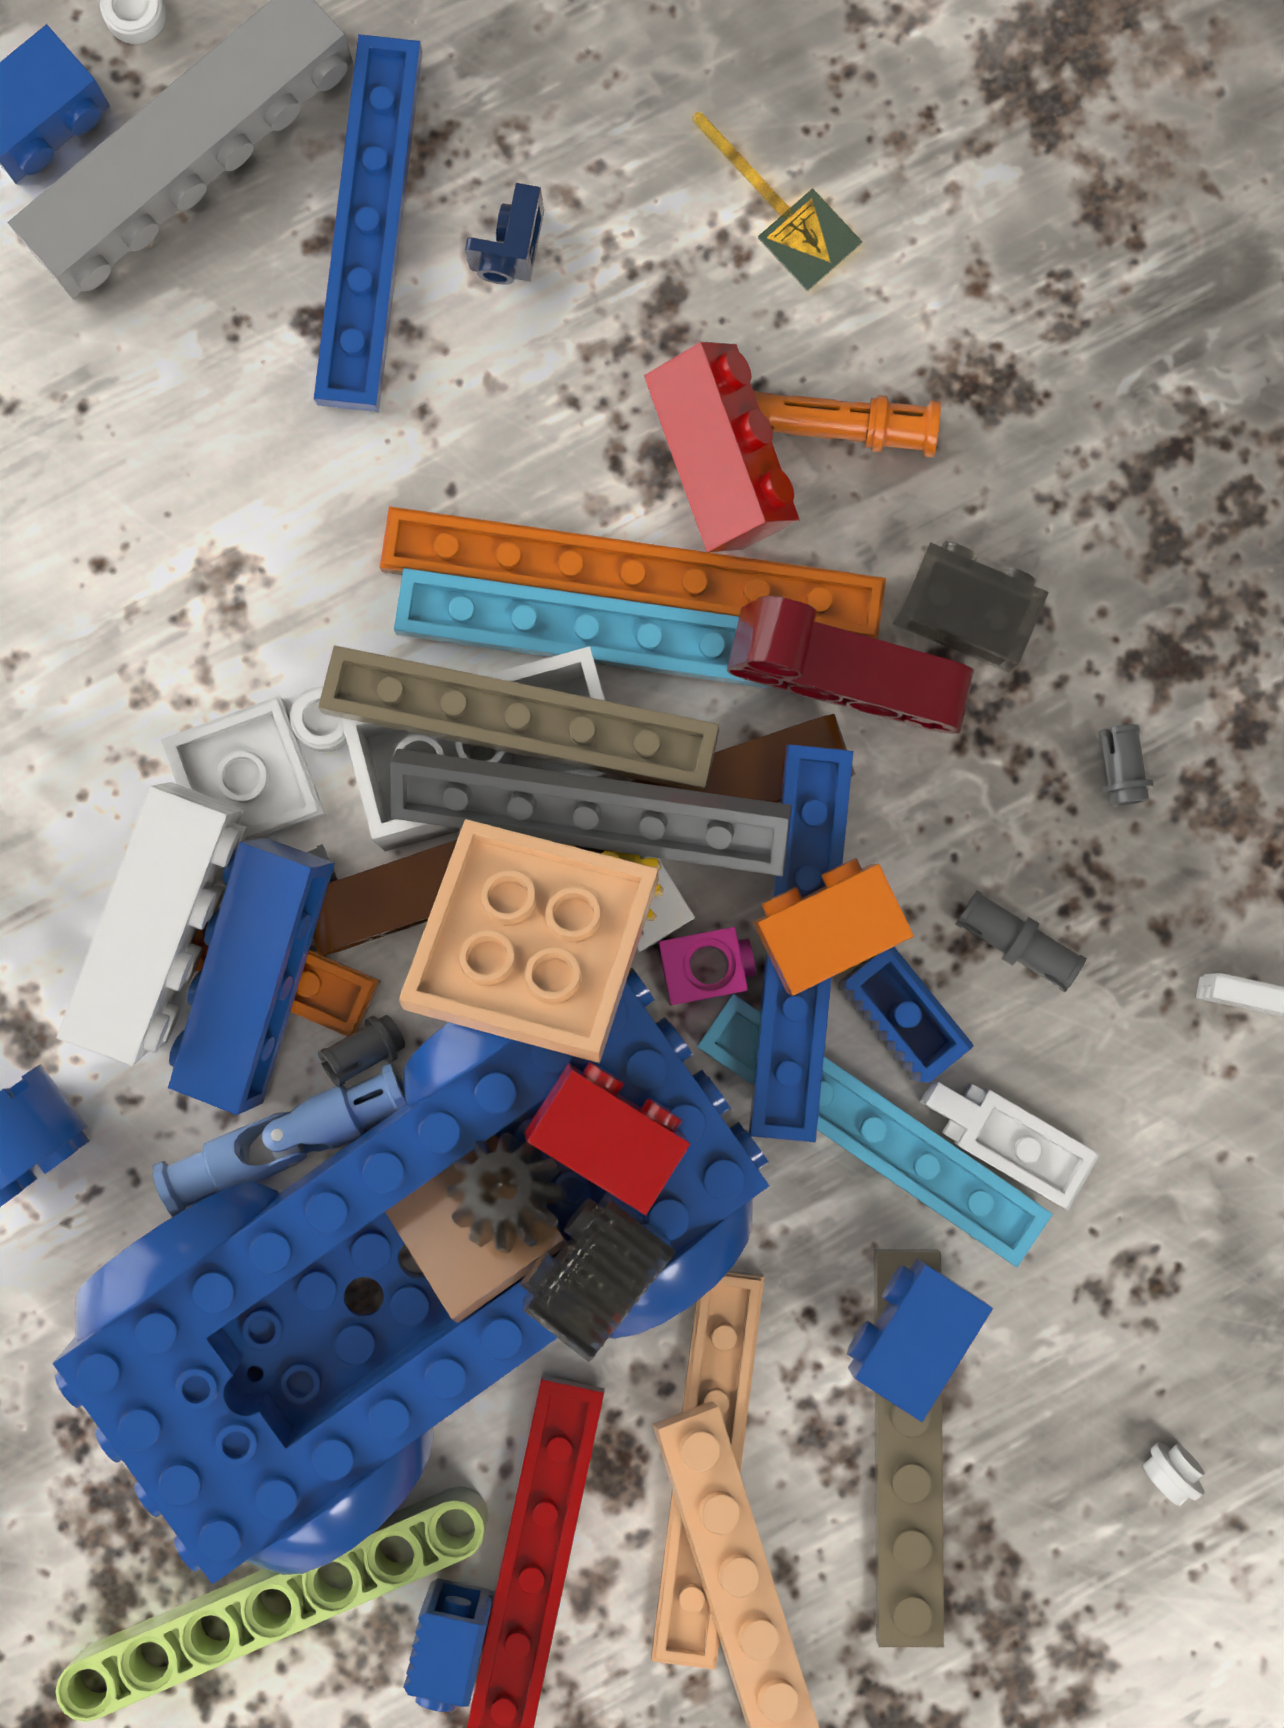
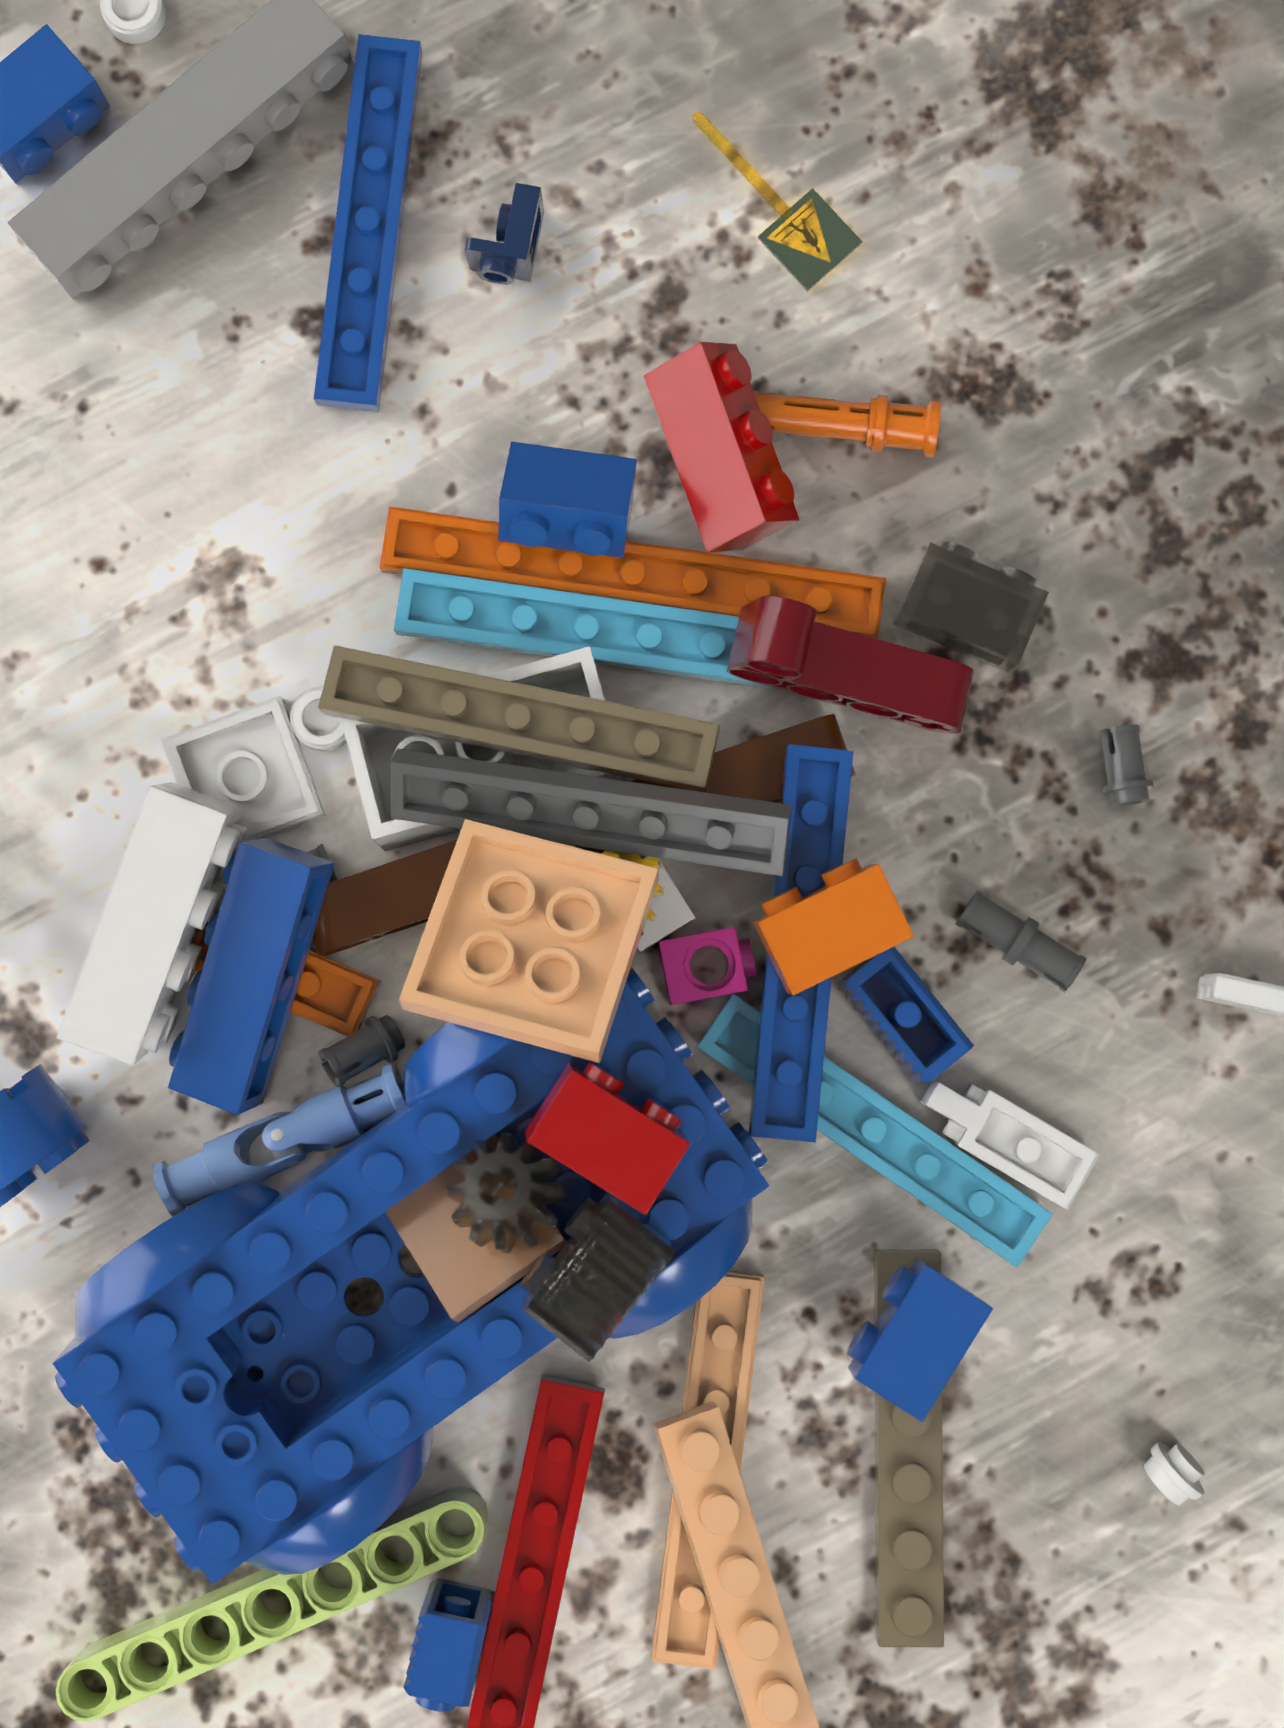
(566, 499): none -> blue brick

